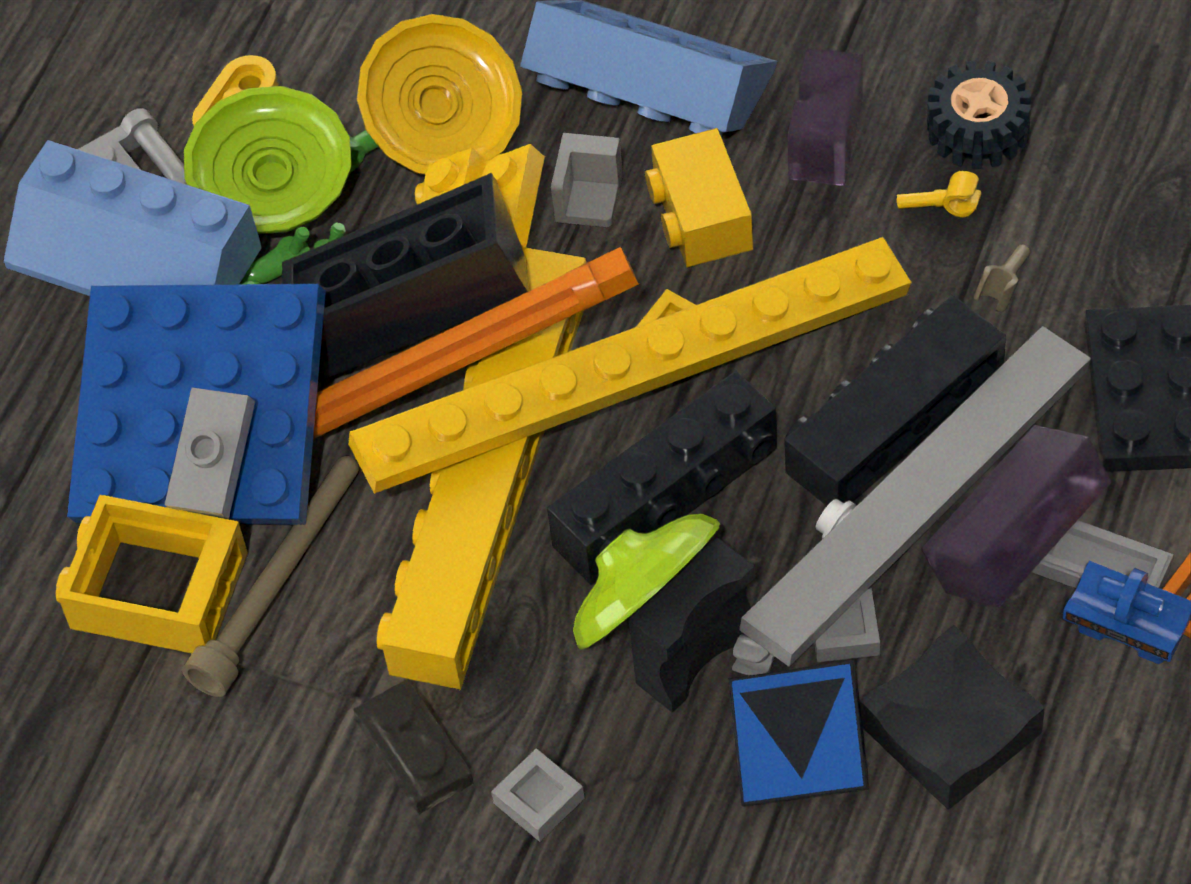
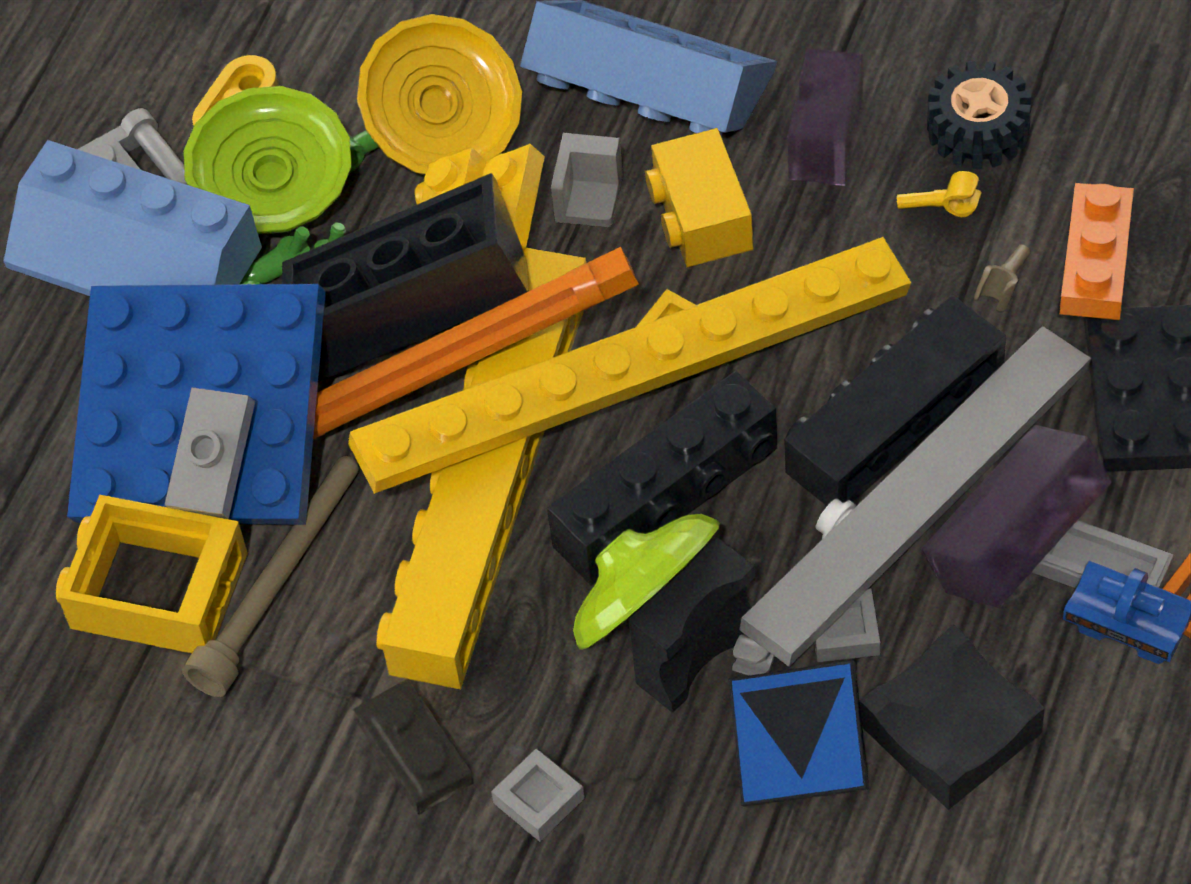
(1096, 251): none -> orange plate

